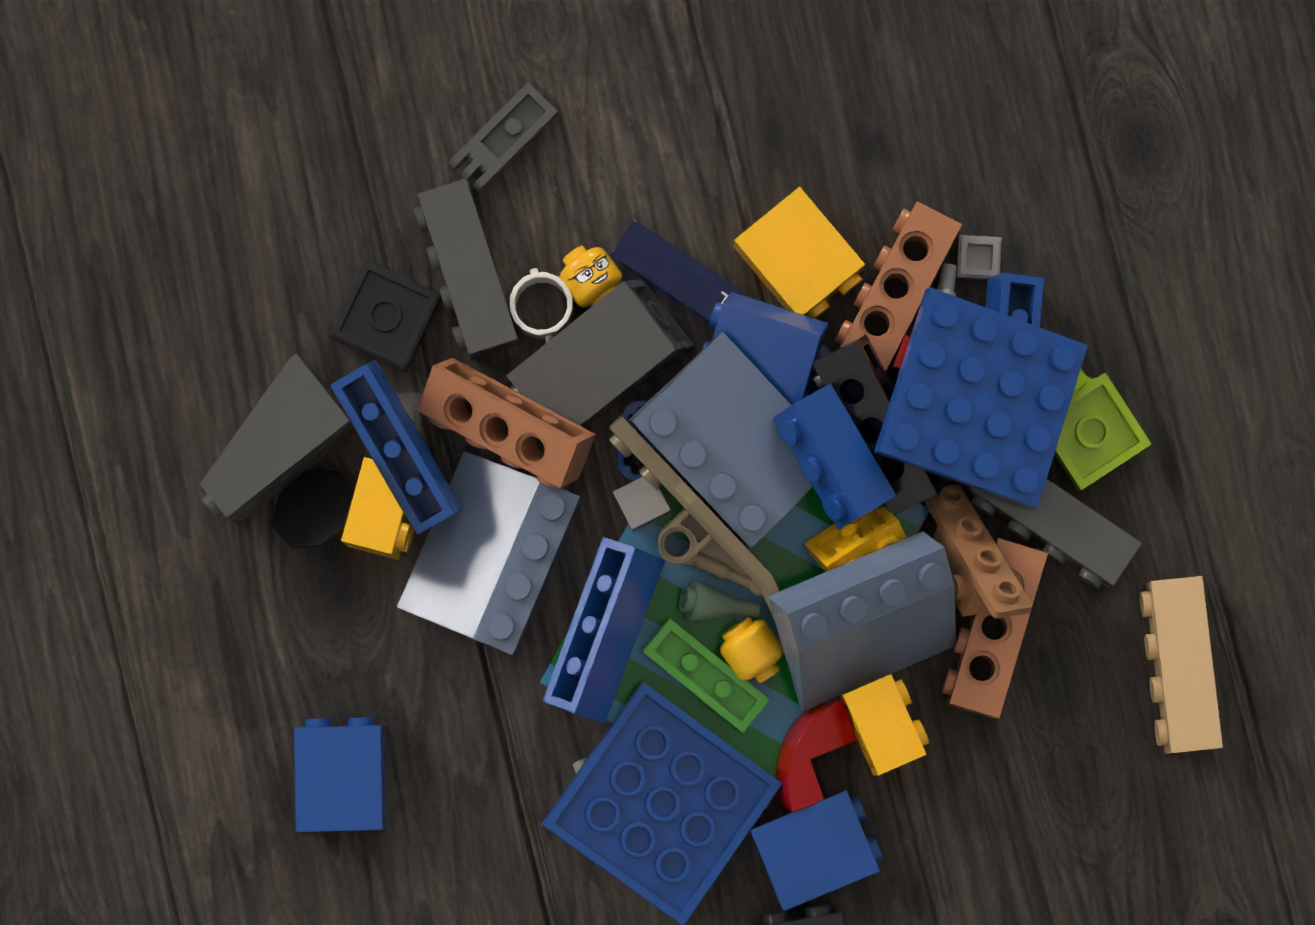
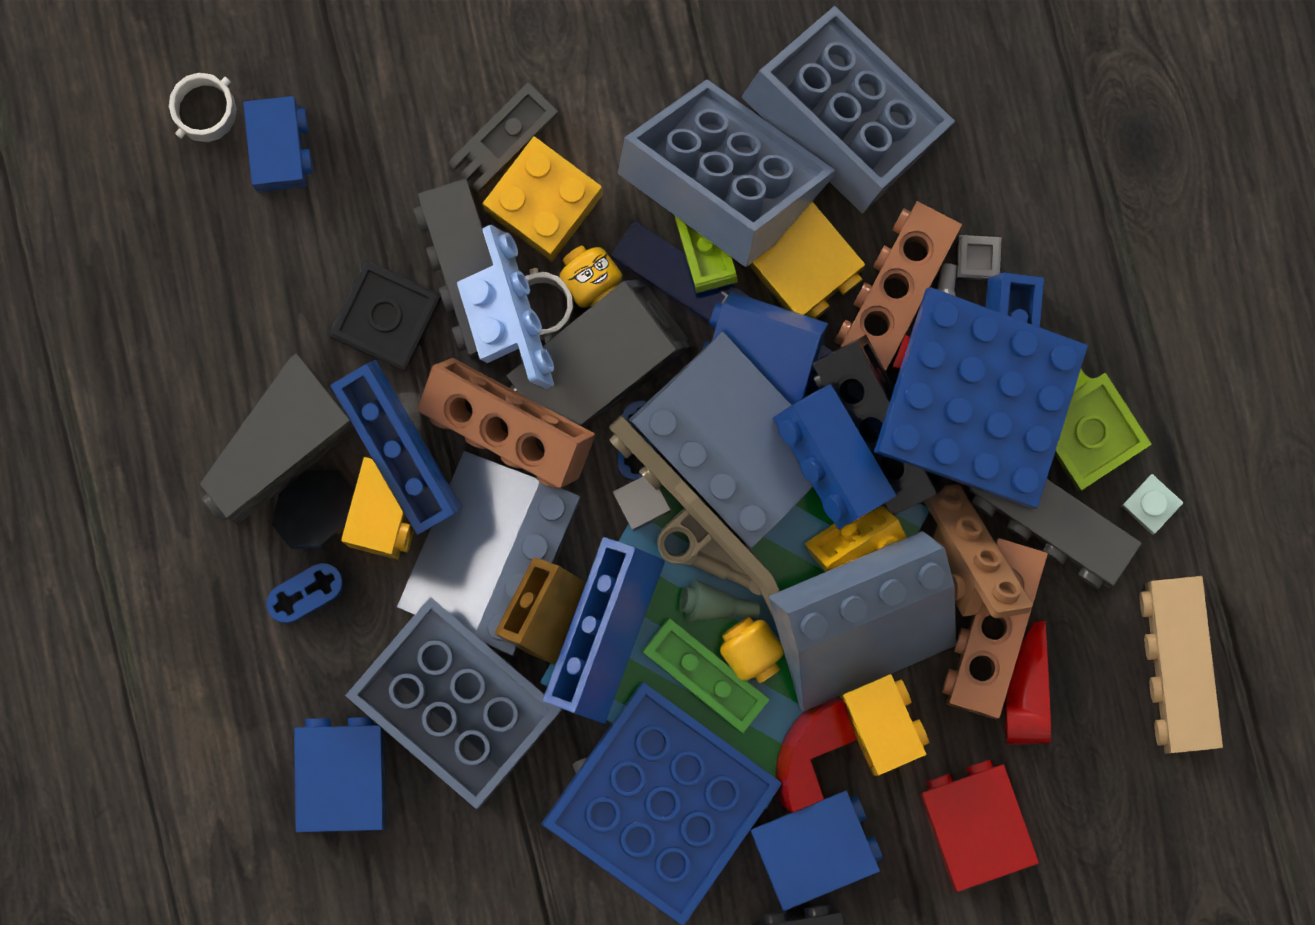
(186, 85): none -> white piece
(276, 144): none -> blue brick
(299, 584): none -> blue beam
(453, 703): none -> sand blue slope
(501, 311): none -> light blue bracket
(541, 610): none -> pearl gold brick
(543, 199): none -> yellow brick
(706, 261): none -> lime hinge
(723, 171): none -> sand blue slope
(848, 107): none -> sand blue slope
(978, 825): none -> red brick
(1028, 692): none -> red piece
(1152, 504): none -> light aqua plate

